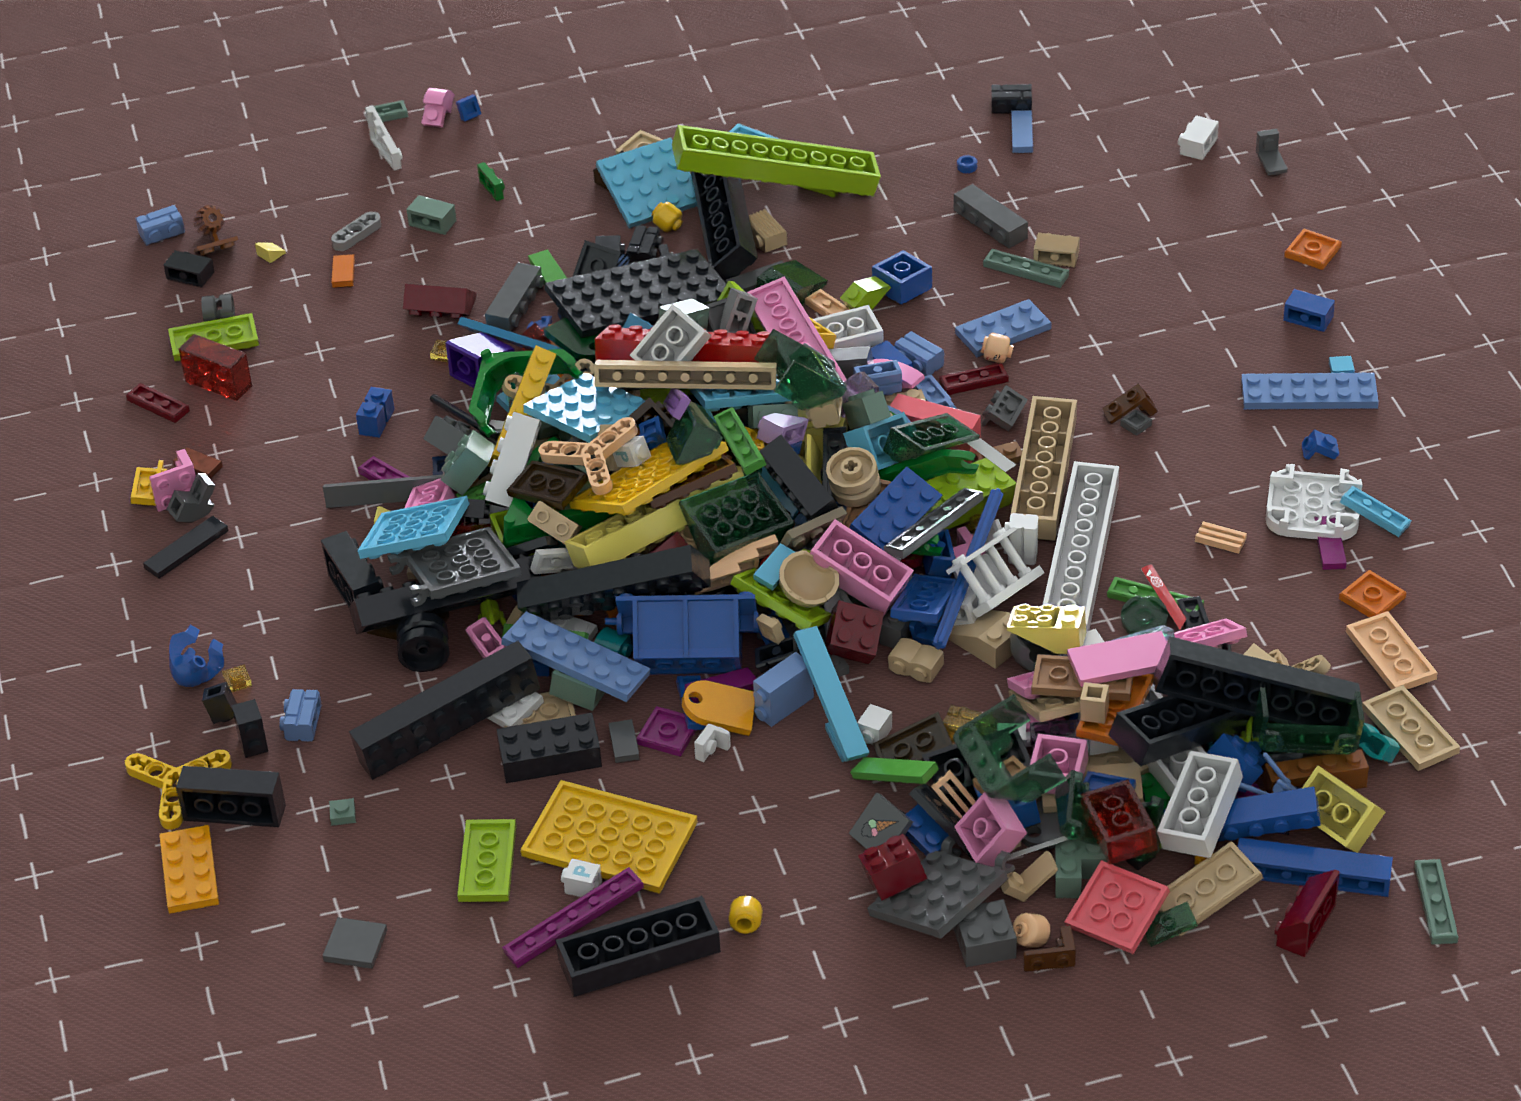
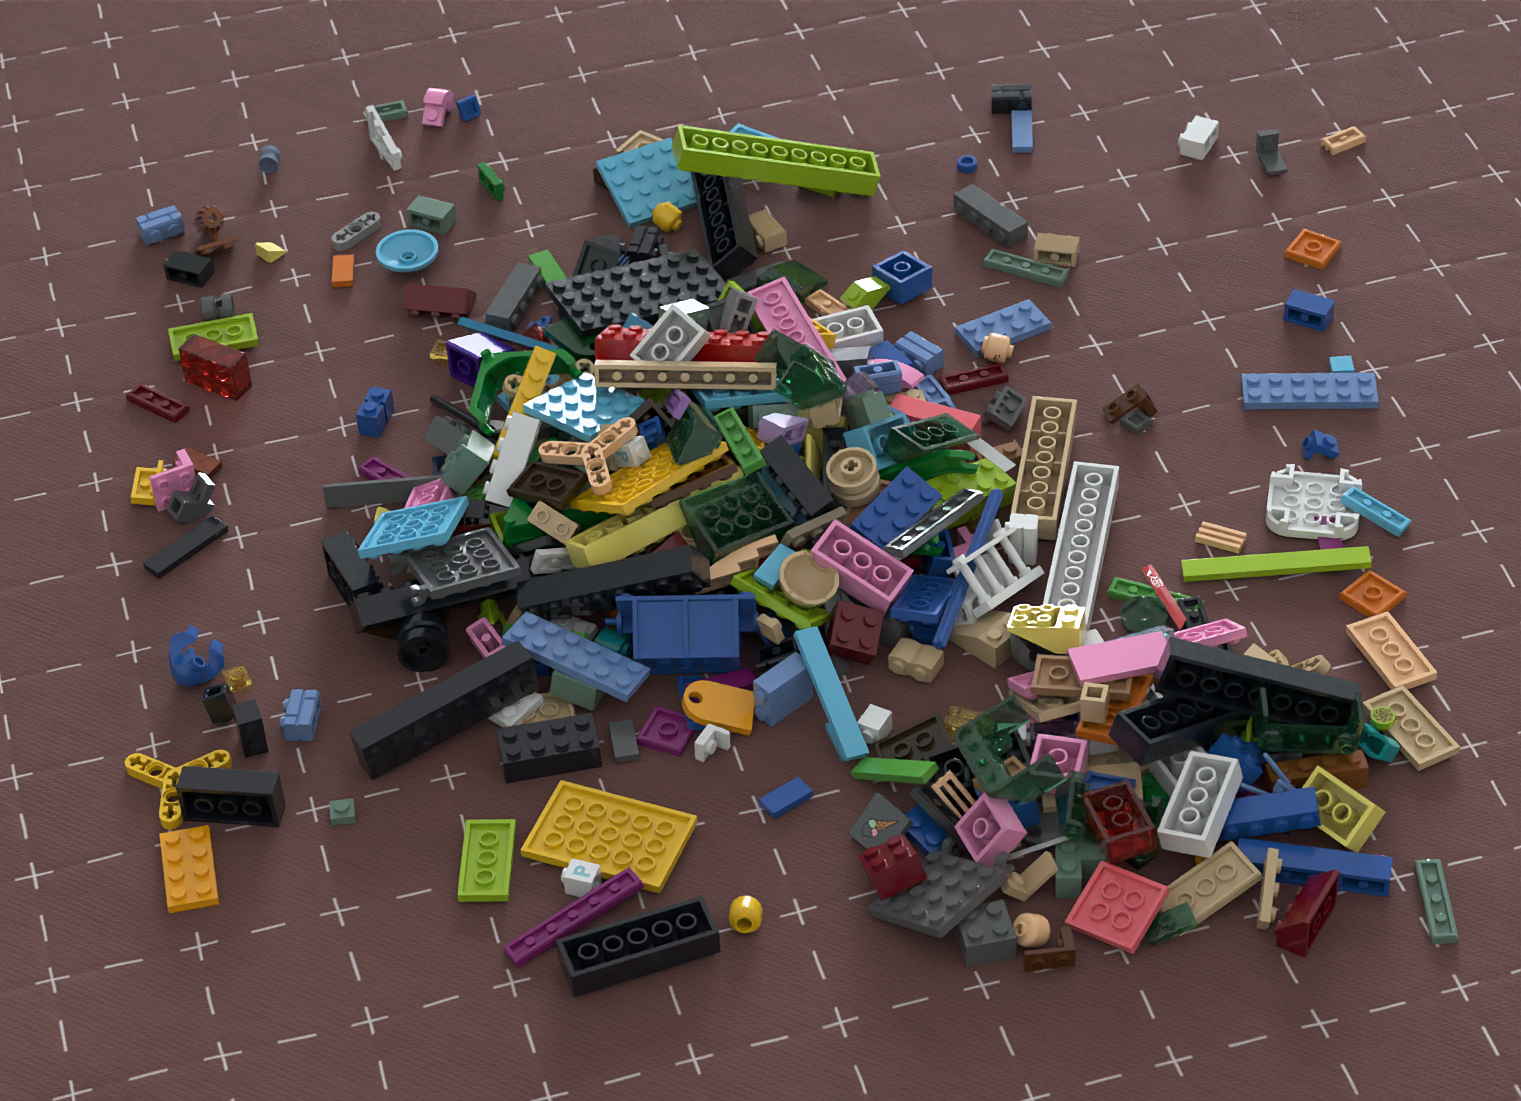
(269, 159): none -> sand blue wheel
(354, 942): dark grey tile -> none
(407, 250): none -> medium azure dish
(786, 797): none -> blue tile
(1269, 889): none -> tan plate
(1276, 564): none -> lime tile
(1343, 140): none -> light nougat tile
(1382, 718): none -> lime tile

